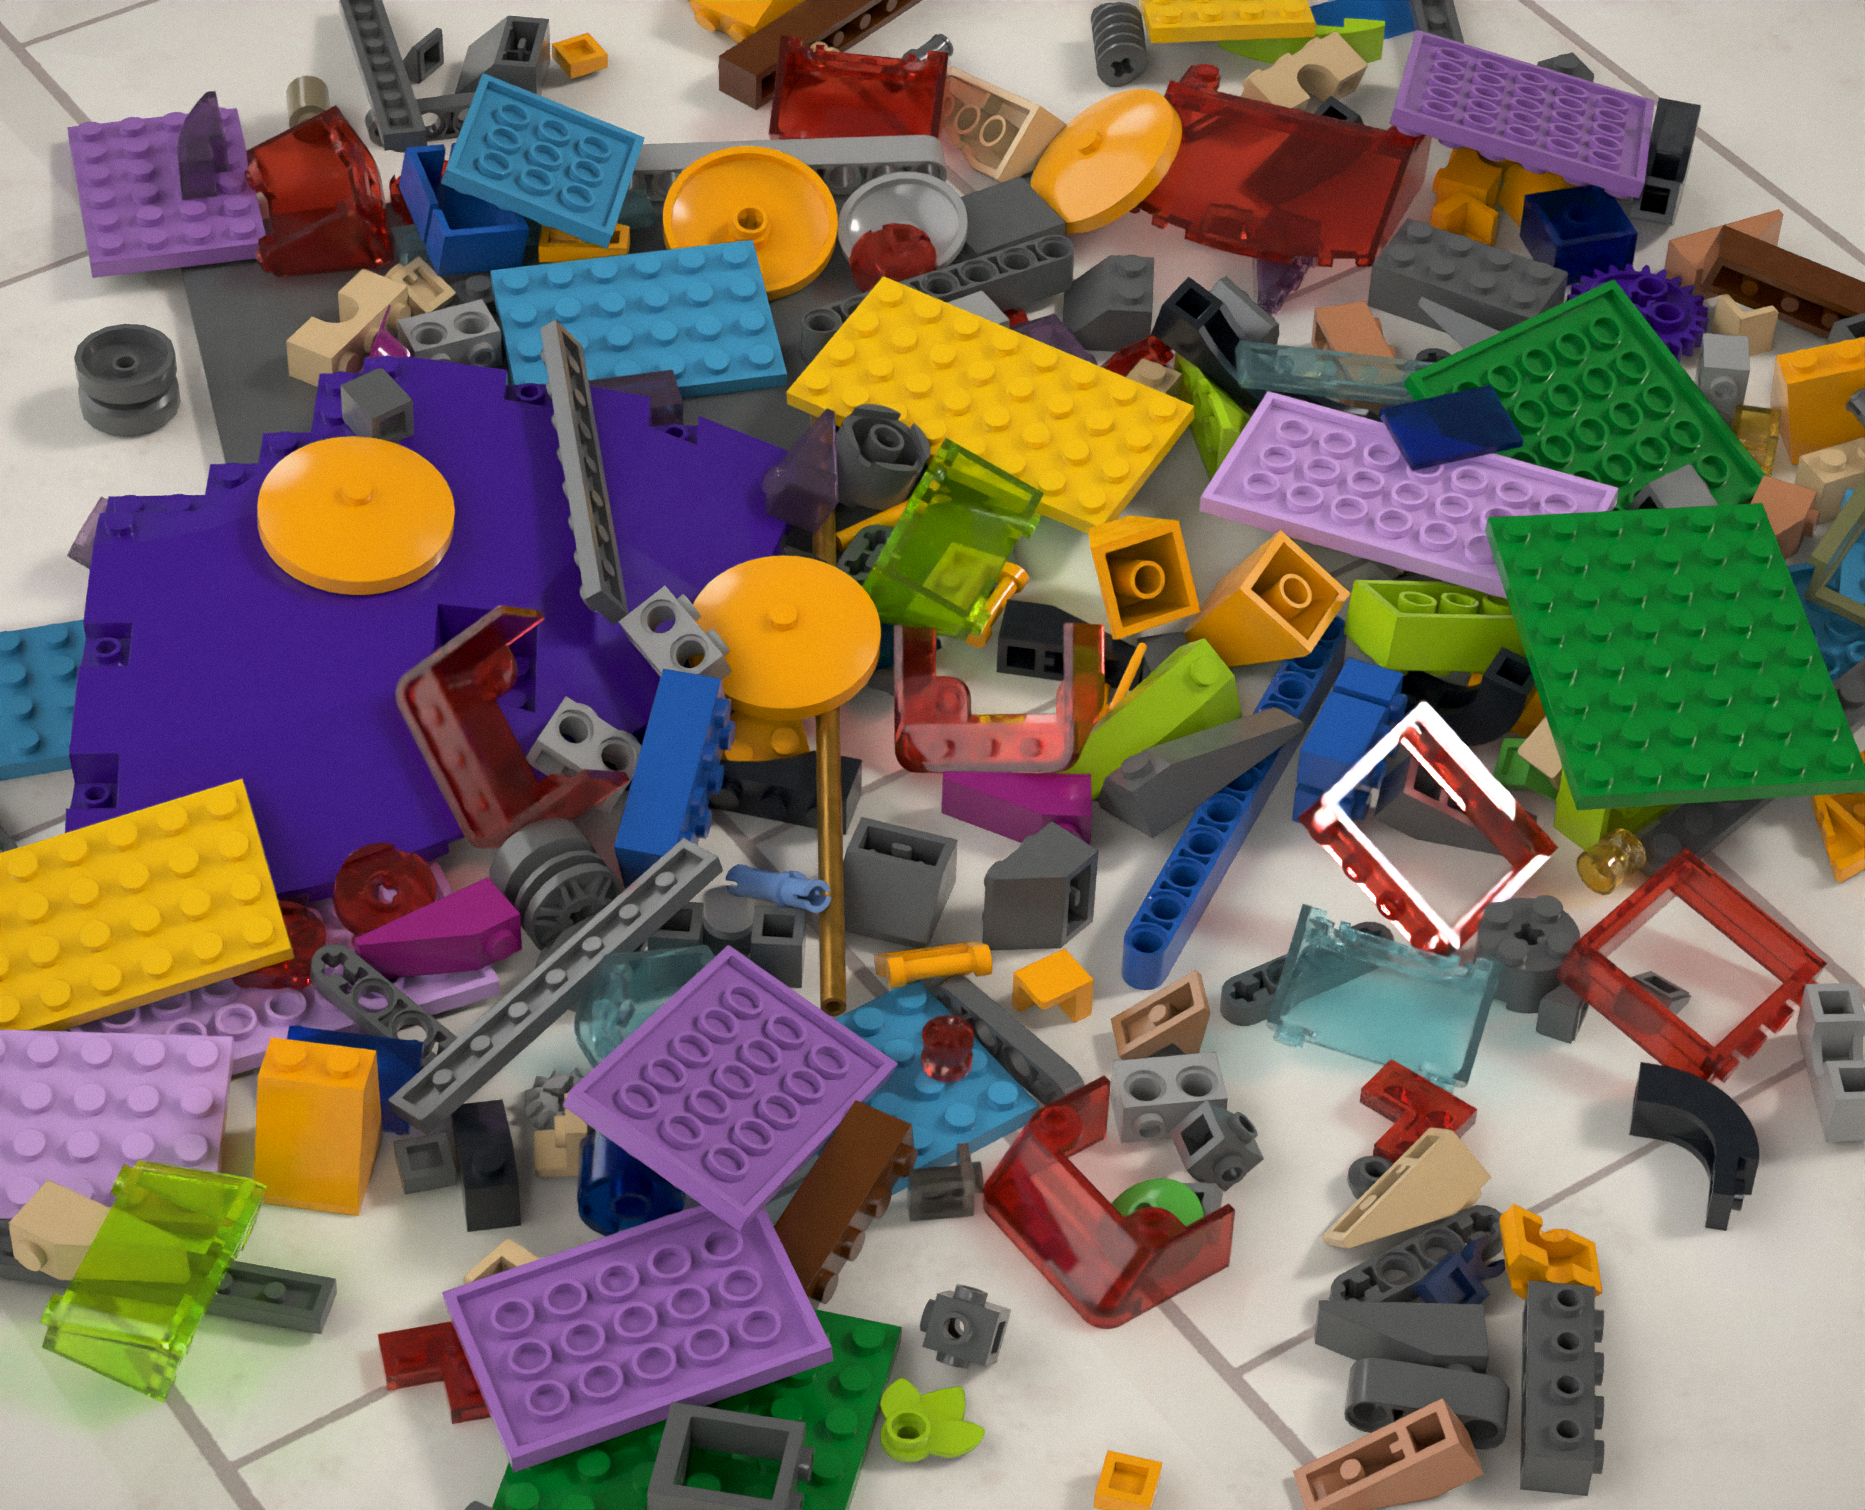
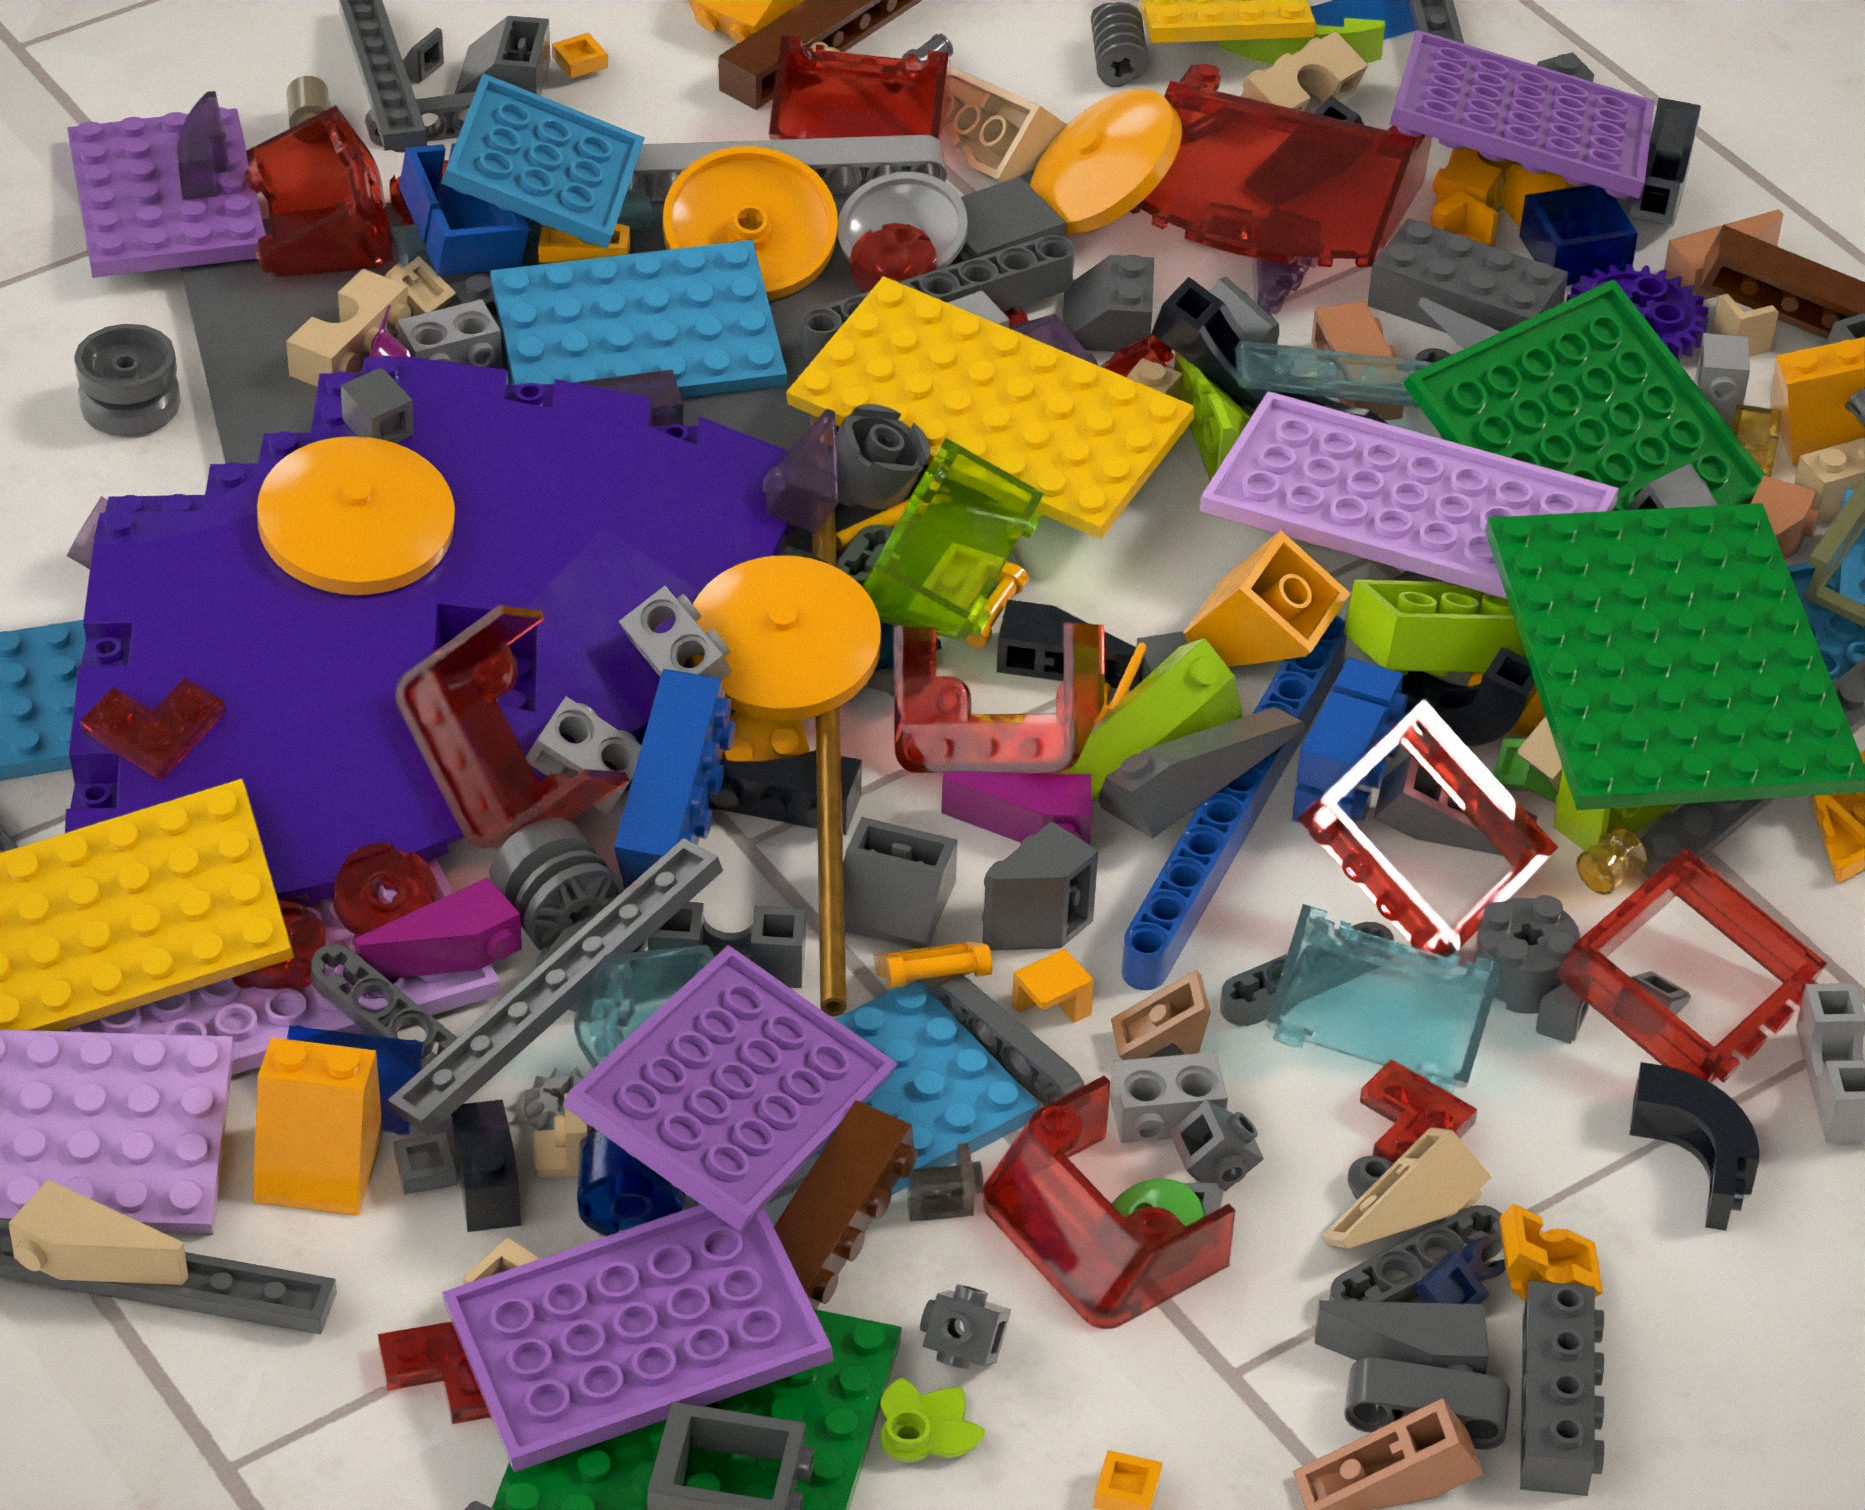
(152, 1272): clear neon green windscreen -> none
(156, 737): none -> clear red plate
(584, 474): dark grey plate -> none
(783, 889): medium blue pin -> none
(947, 1048): clear red wheel -> none
(1142, 573): light orange slope -> none
(1451, 427): clear blue piece -> none

